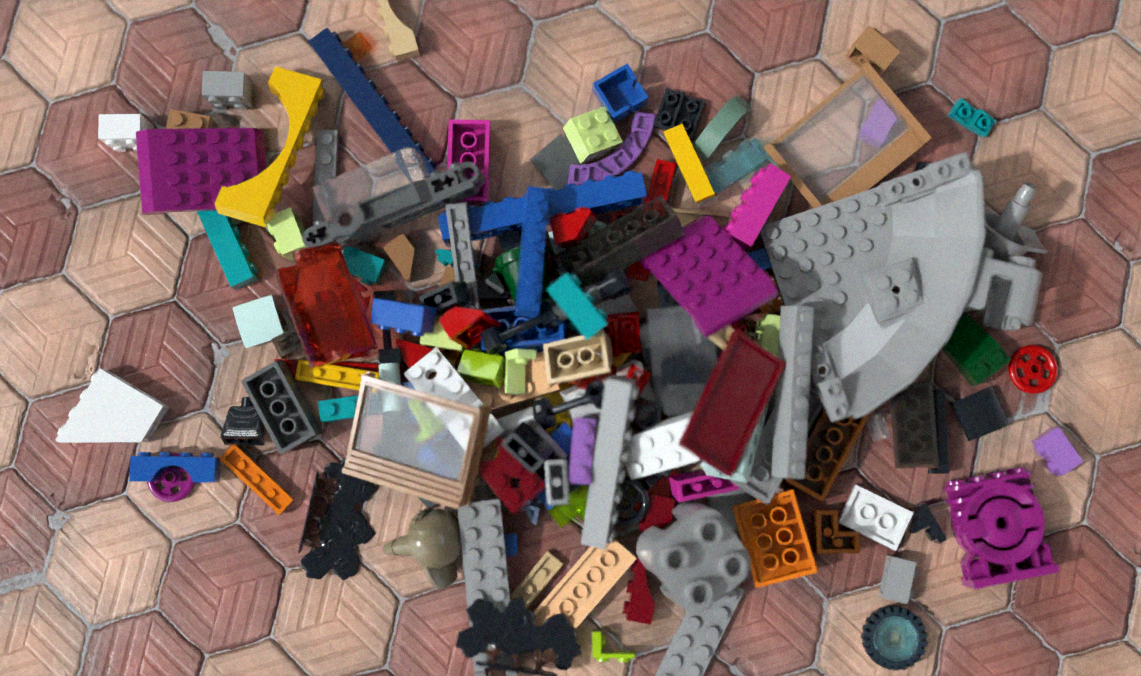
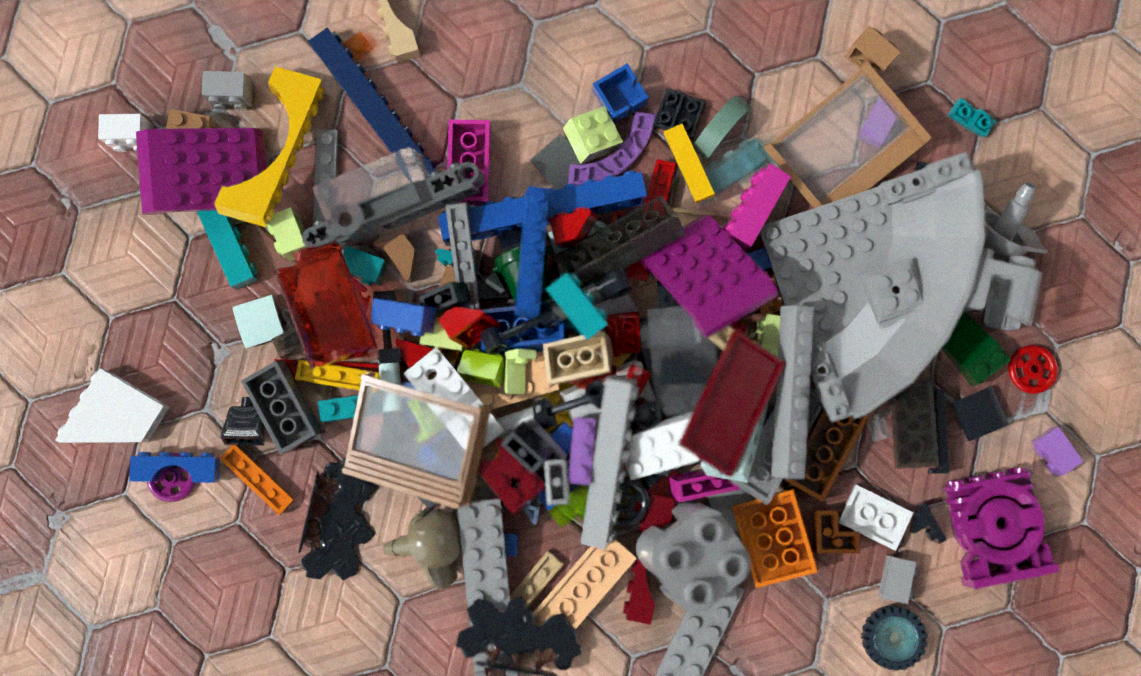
(598, 642): lime bracket -> none

